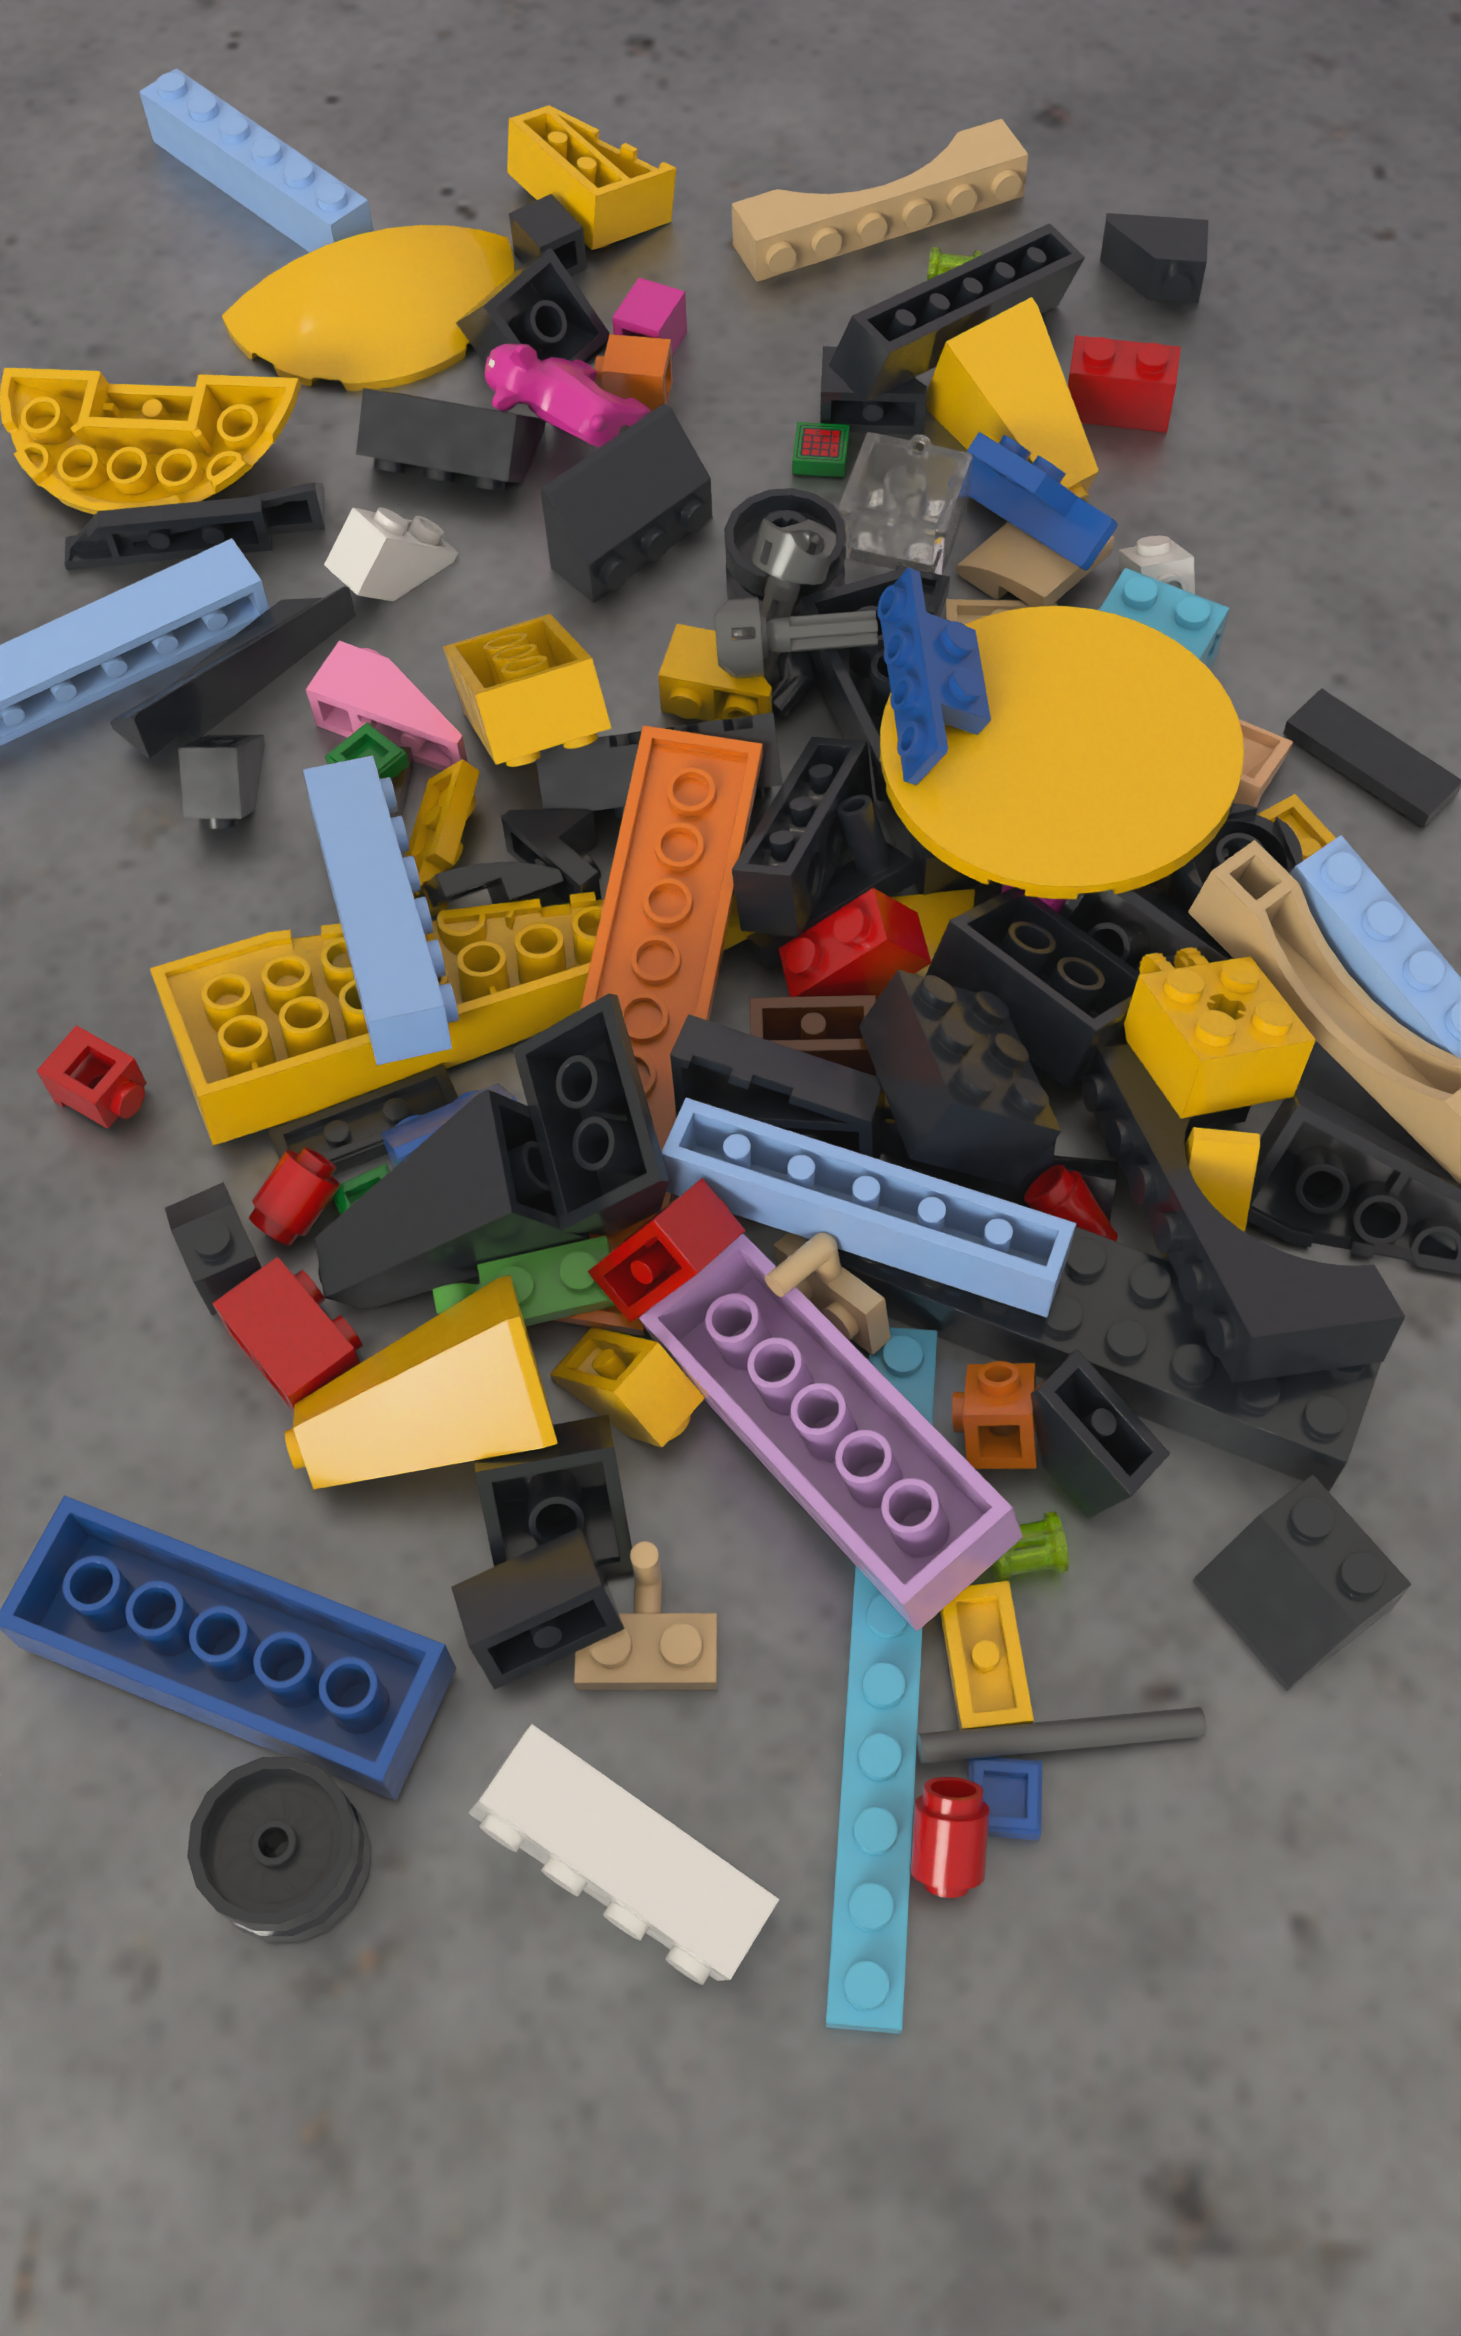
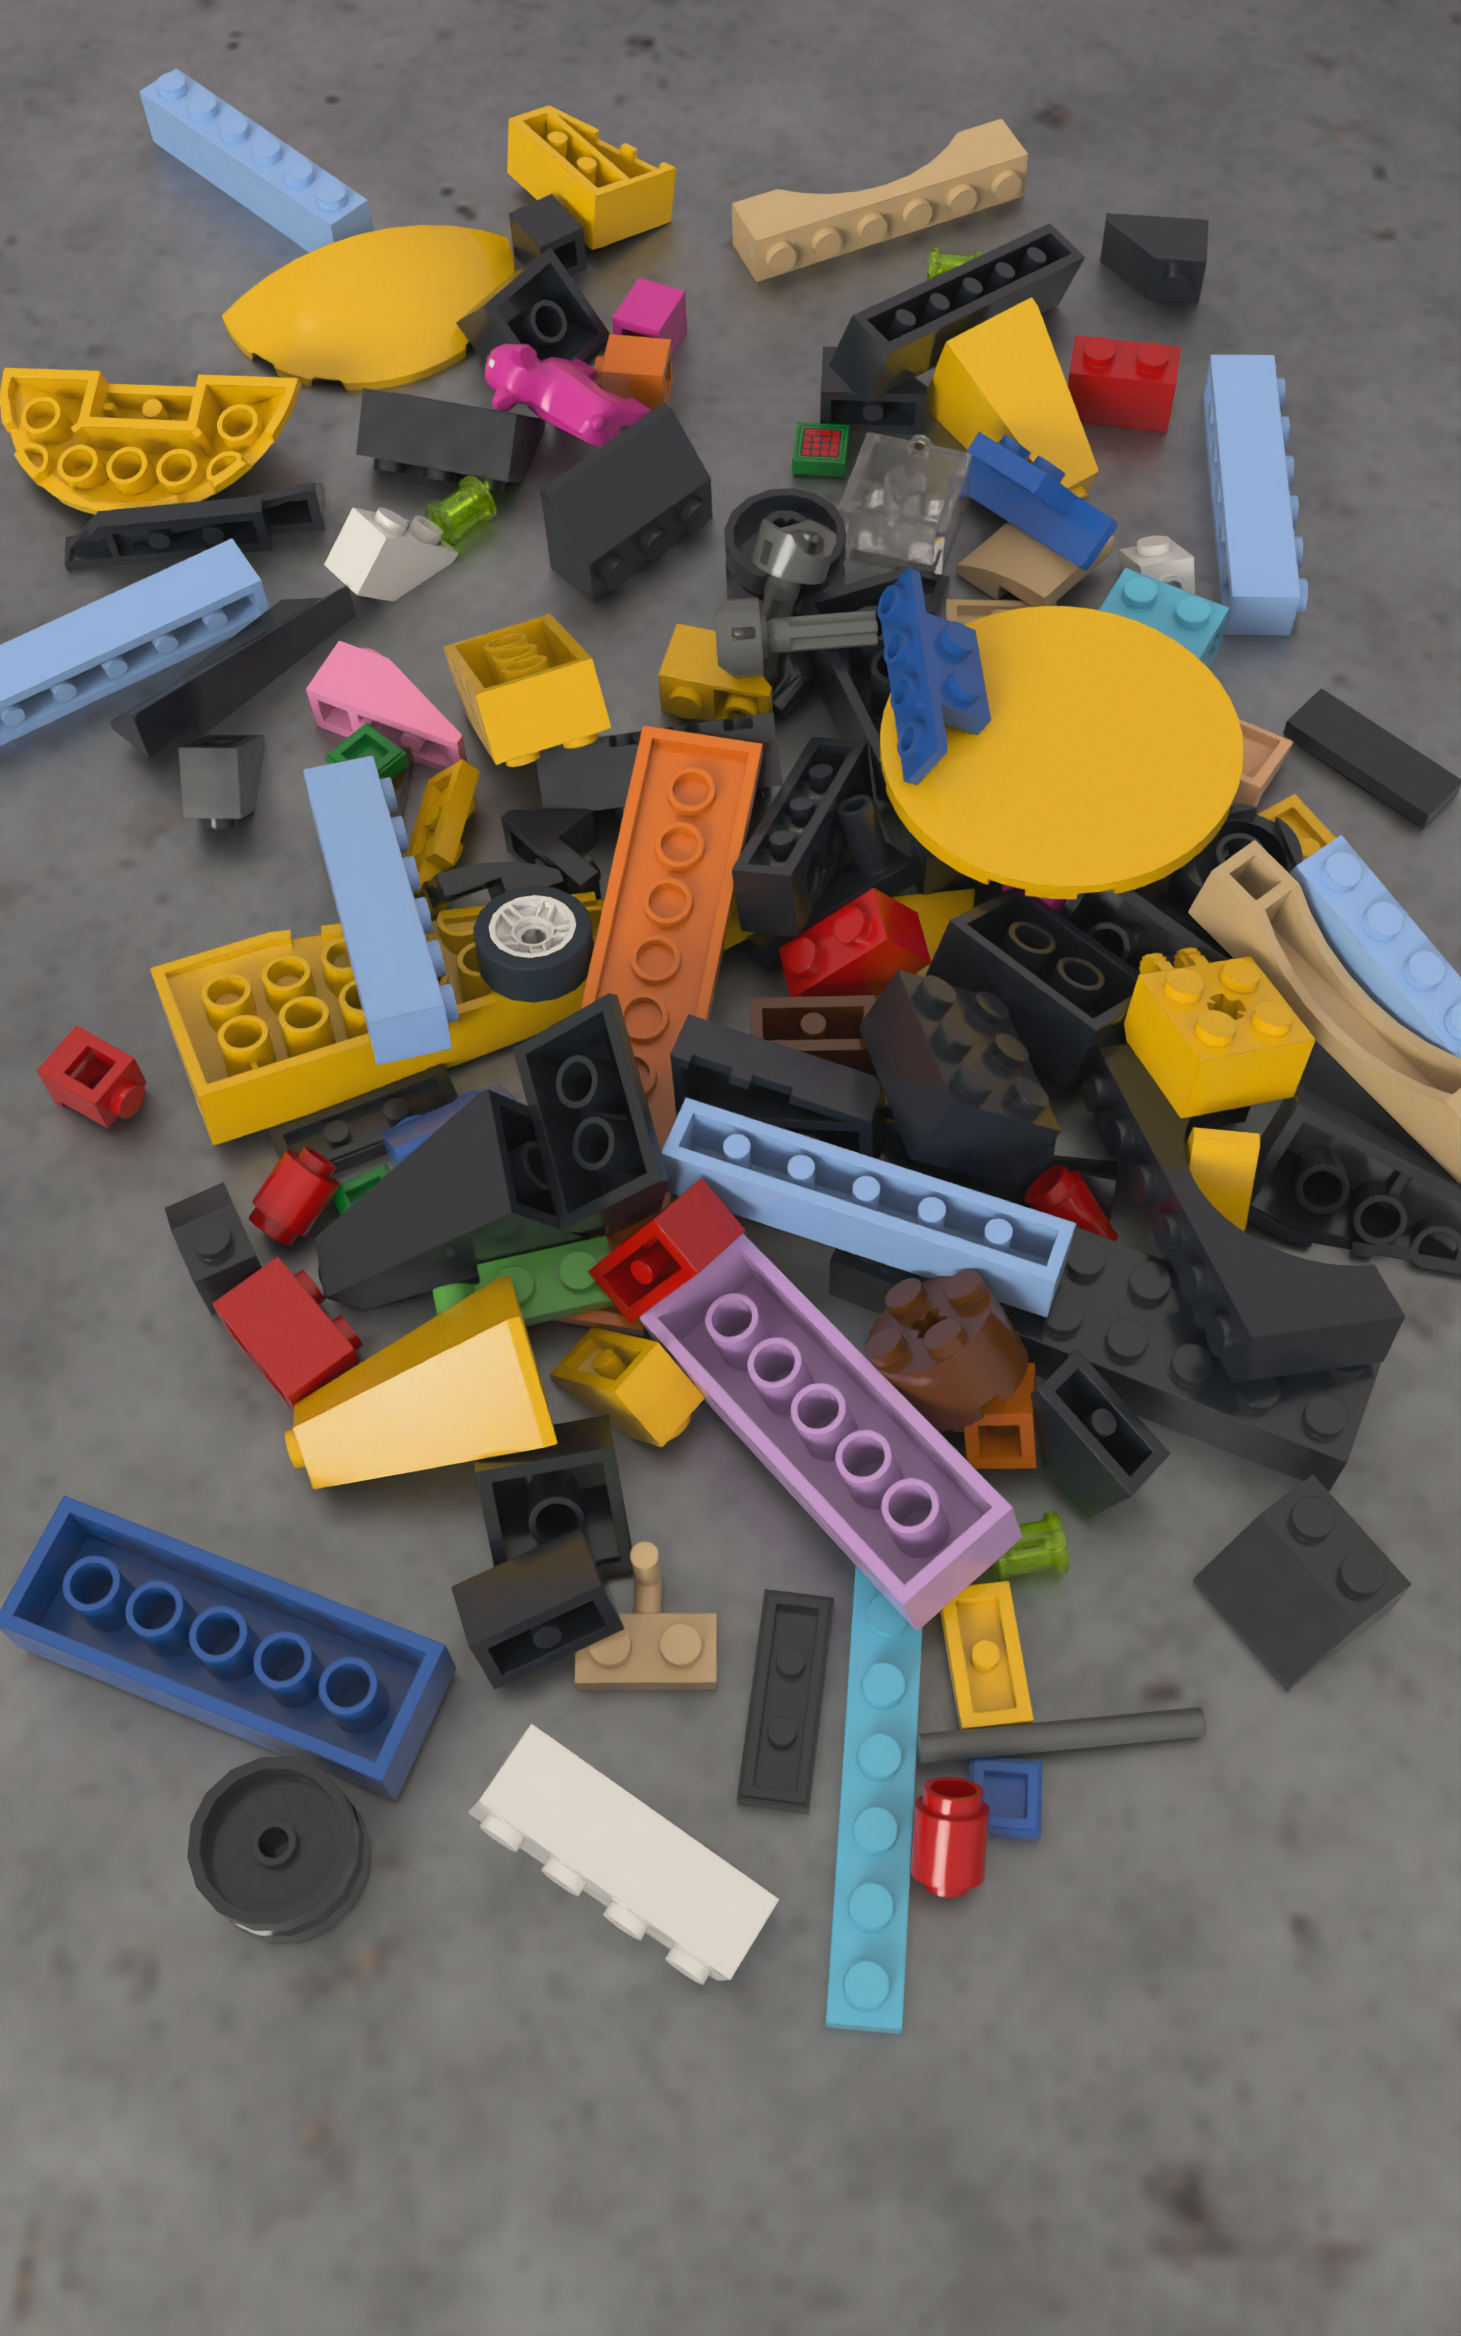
(461, 509): none -> clear neon green bush
(534, 943): none -> black wheel
(786, 1702): none -> black tile
(833, 1290): tan plate -> none
(947, 1347): none -> reddish brown brick
(1251, 496): none -> light blue brick

